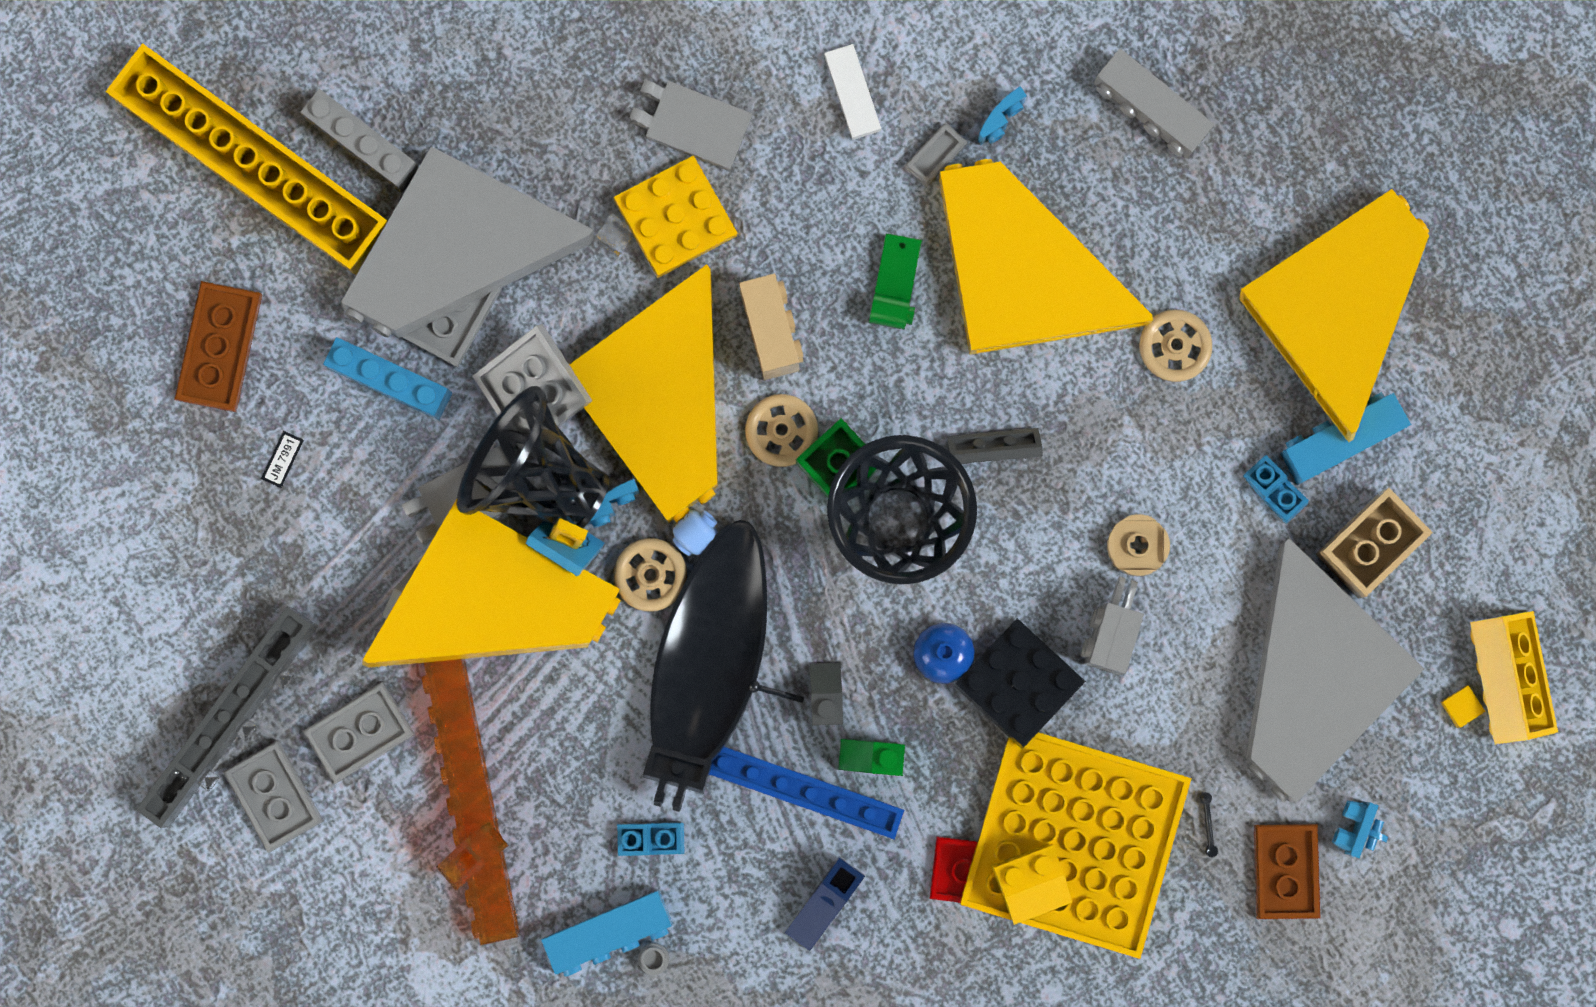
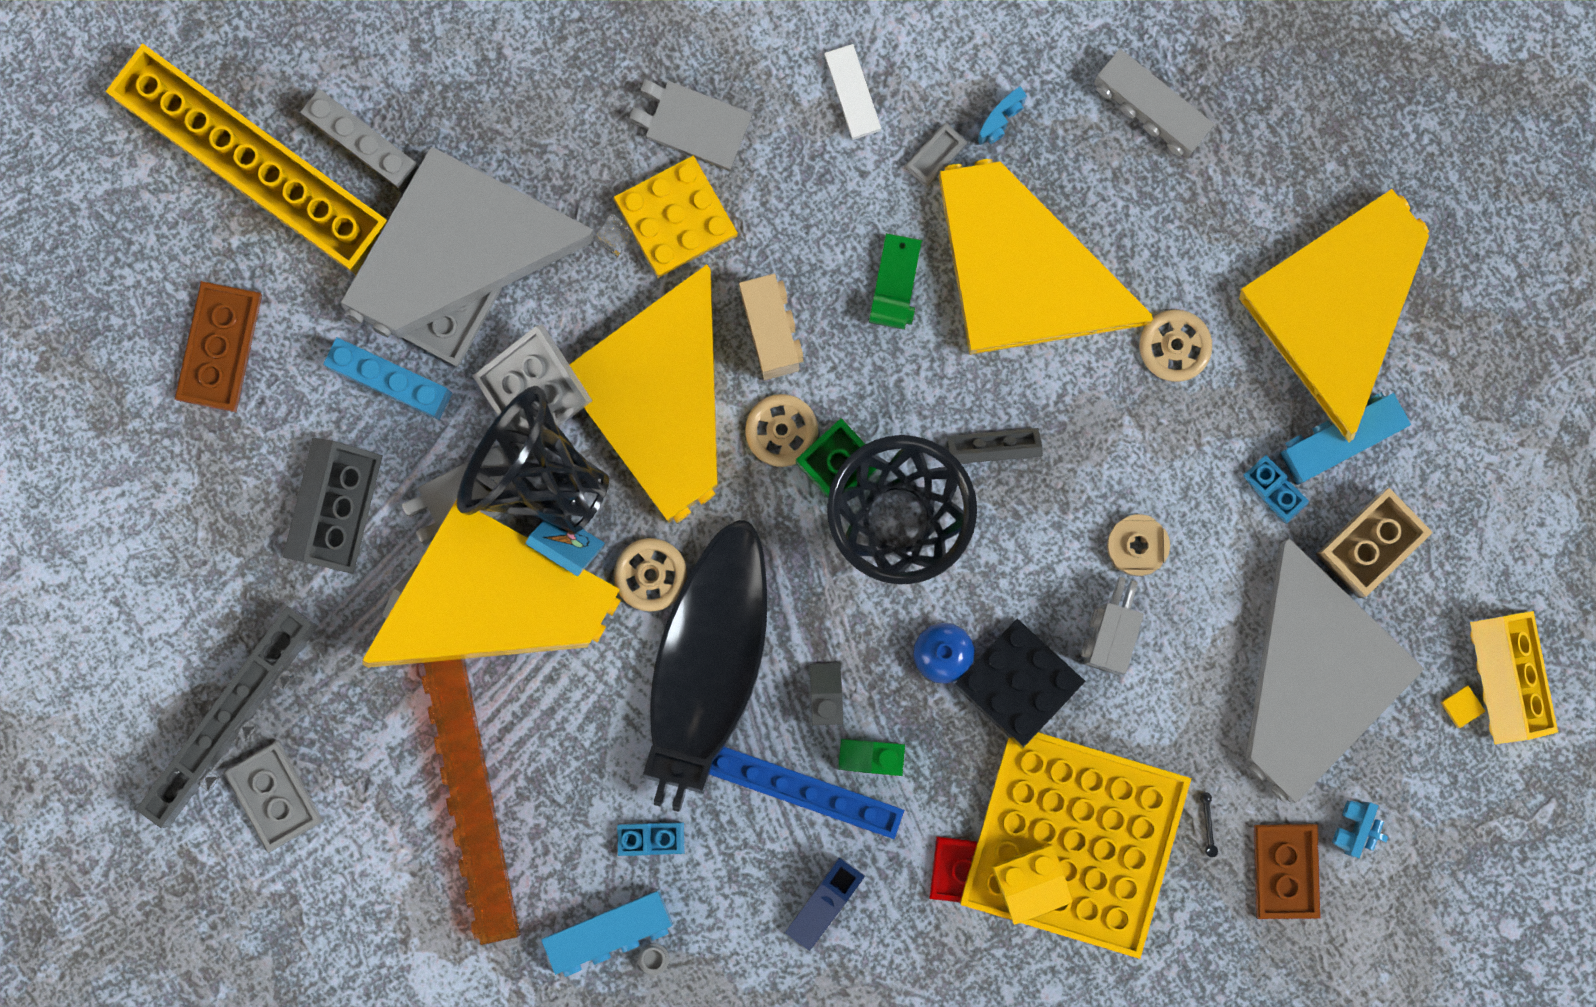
(282, 459): sticker -> none
(332, 505): none -> dark grey slope
(358, 732): light grey tile -> none
(472, 855): clear orange slope -> none
(568, 534): yellow tile -> none
(622, 495): dark azure slope -> none
(694, 532): light blue head -> none
(754, 686): black hinge -> none

